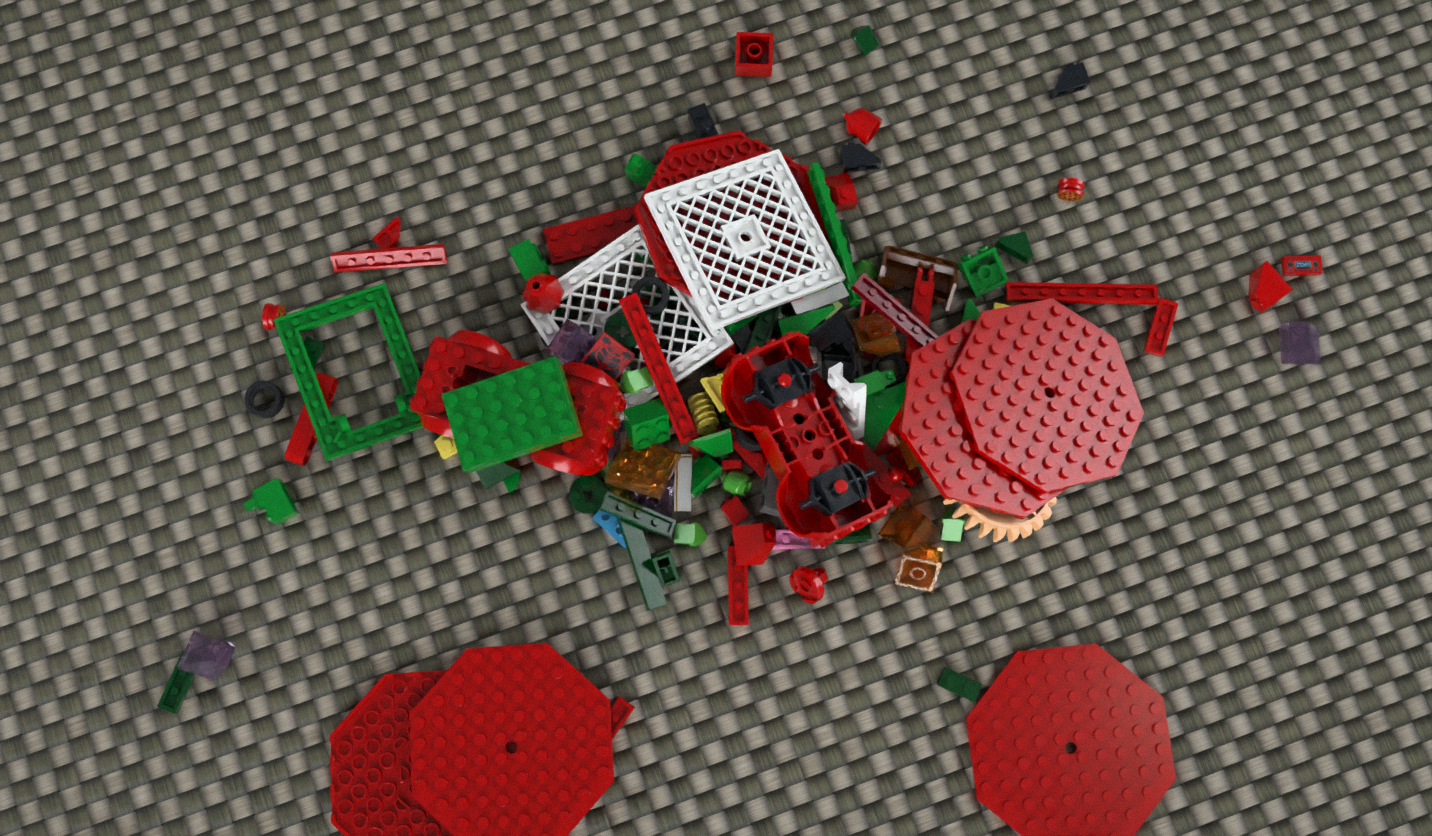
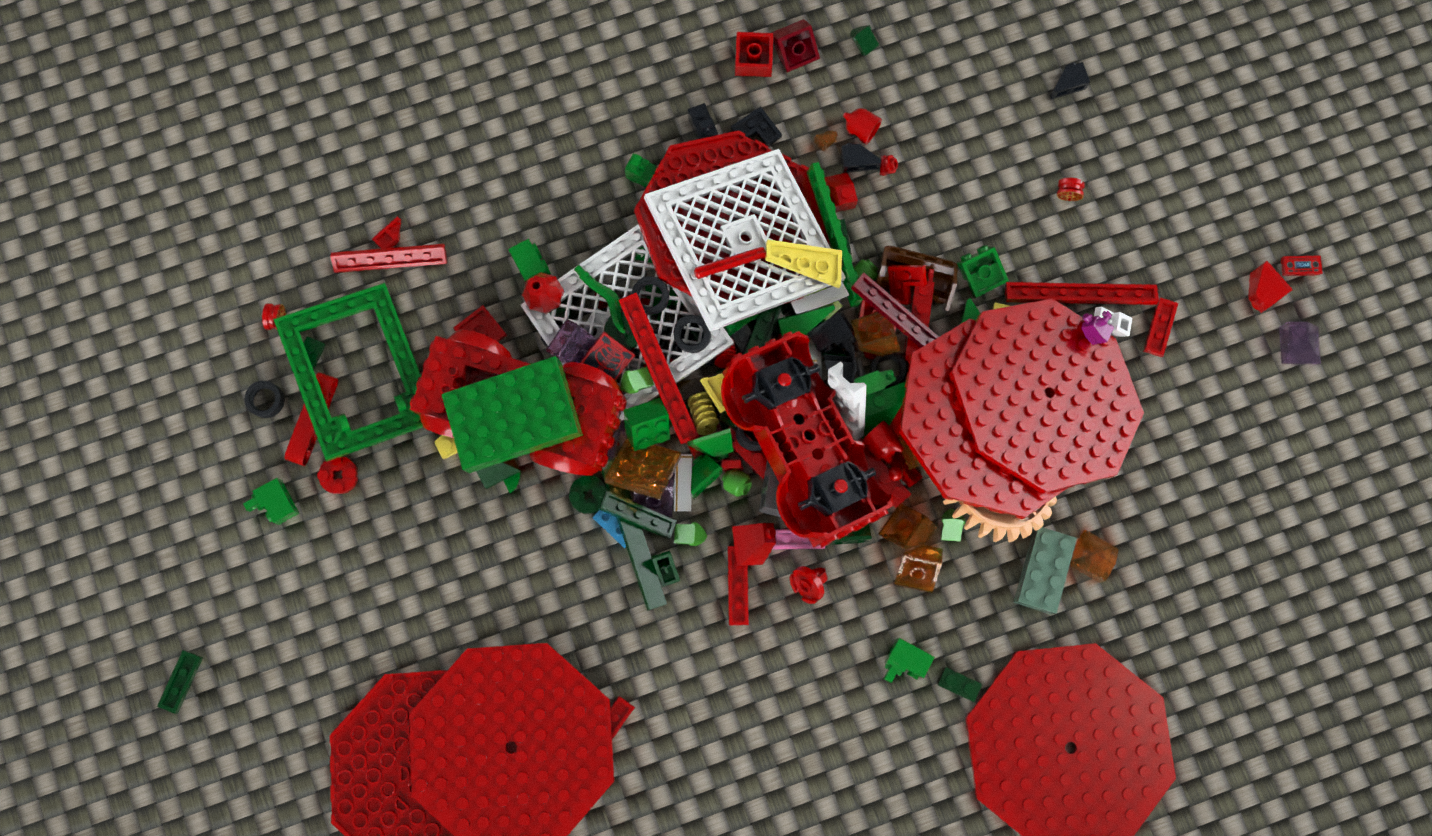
(206, 656): clear purple slope -> none
(338, 486): none -> red plate
(483, 323): none -> red plate
(587, 235): red plate -> none
(605, 292): none -> green piece
(677, 334): none -> black tyre
(729, 262): none -> red axle
(734, 510): red brick -> none
(760, 124): none -> black plate
(795, 45): none -> dark red slope
(811, 261): none -> light yellow wing
(826, 139): none -> clear orange slope
(883, 442): none -> red piece
(888, 165): none -> red plate
(903, 277): none -> red plate
(907, 657): none -> green hinge
(1016, 246): dark green slope -> none
(1045, 570): none -> sand green brick
(1094, 556): none -> clear orange slope
(1097, 328): none -> magenta piece
(1119, 321): none -> white brick

